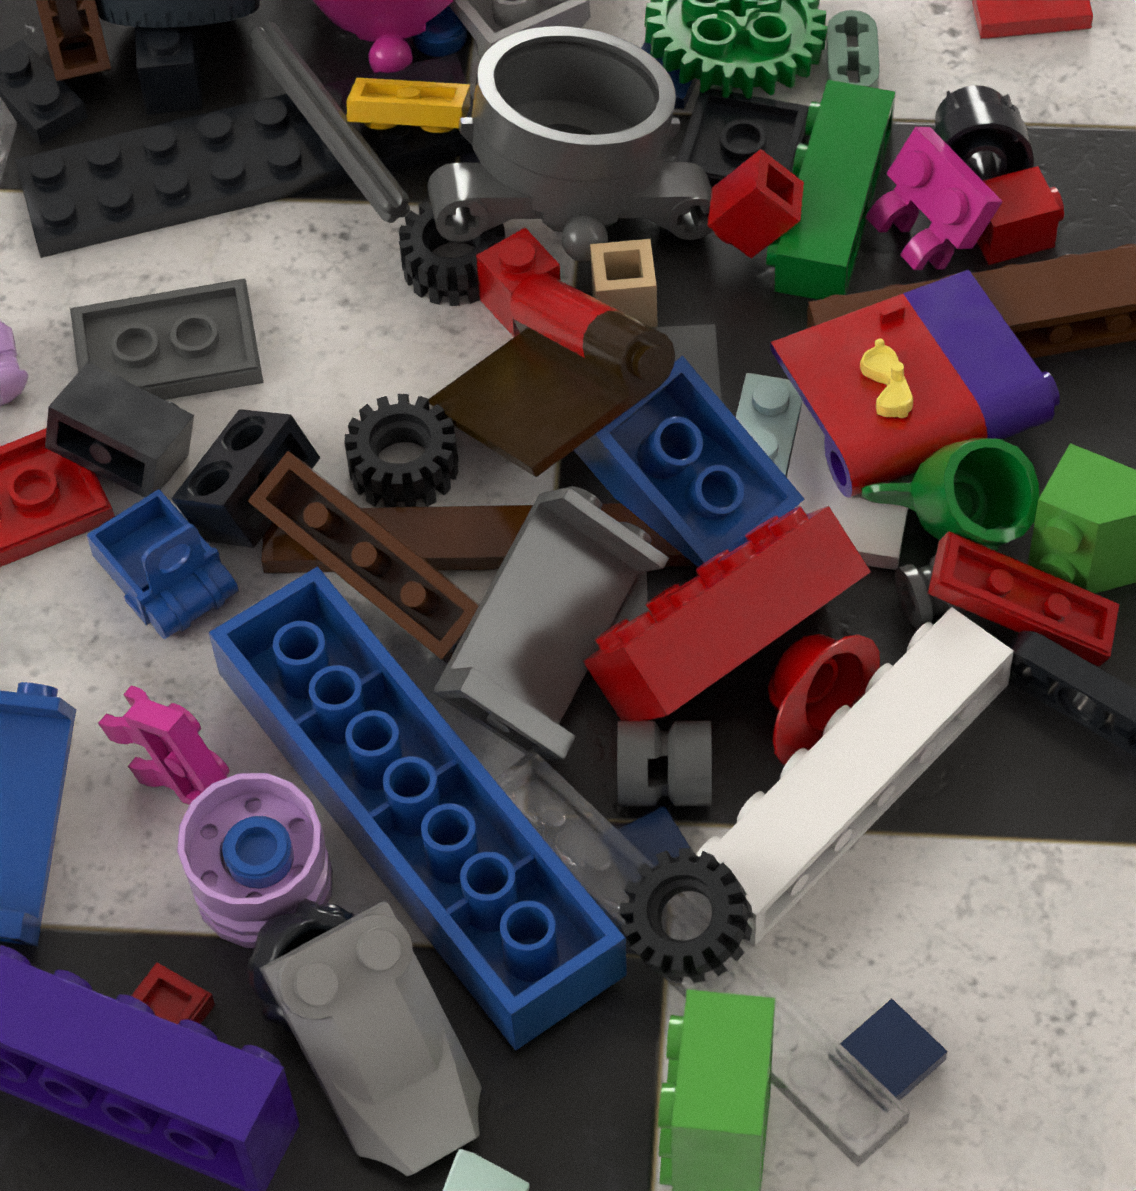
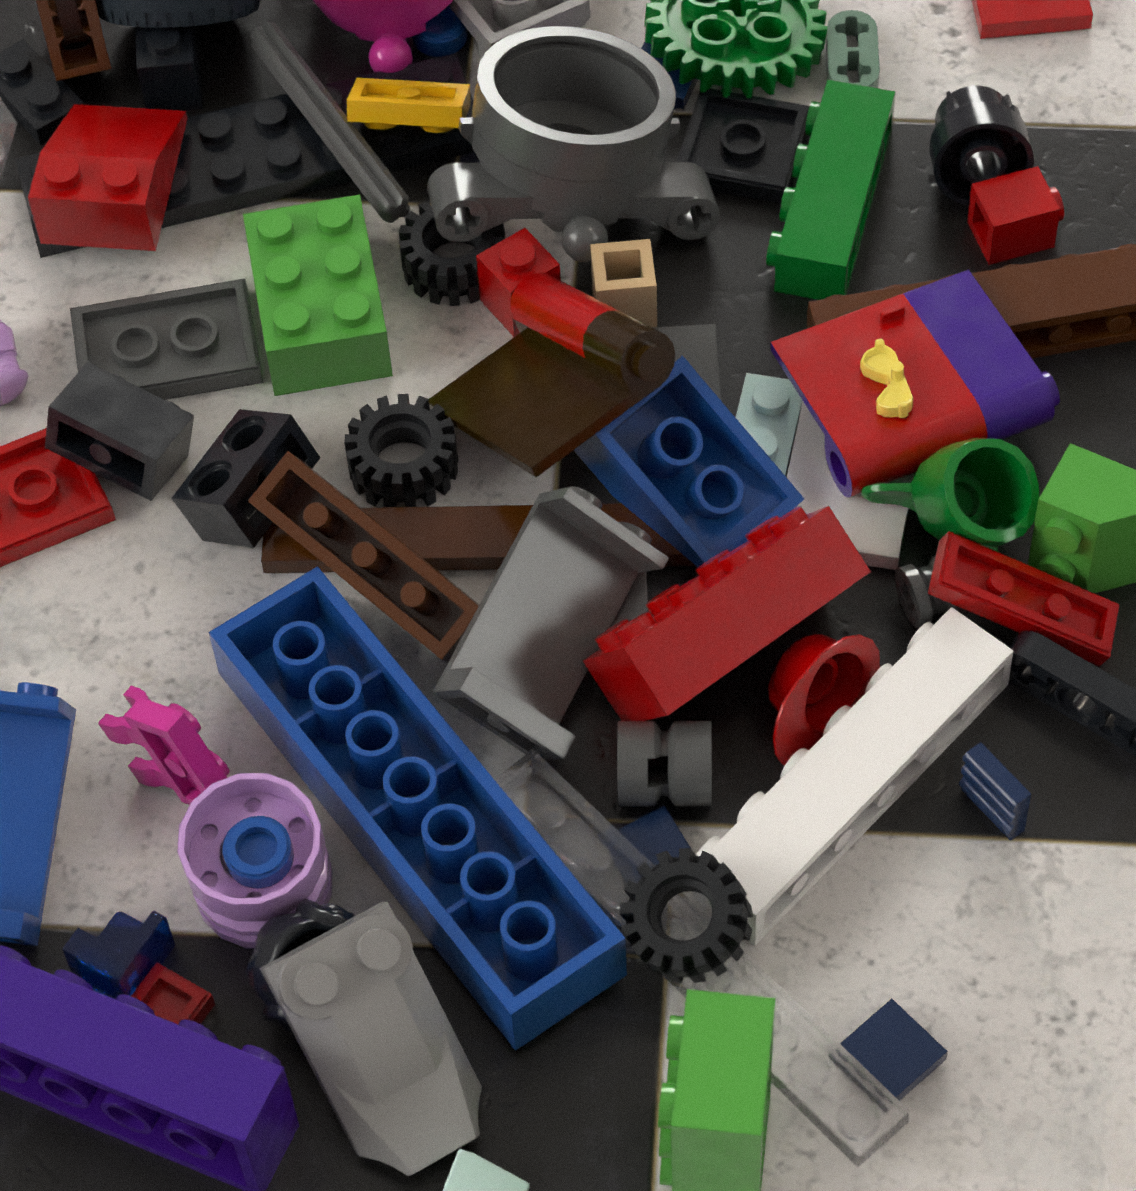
(107, 177): none -> red slope
(120, 954): none -> clear blue panel
(161, 564): blue piece -> none
(317, 295): none -> bright green brick
(755, 204): red brick -> none
(945, 190): dark pink plate -> none
(995, 791): none -> dark blue piece

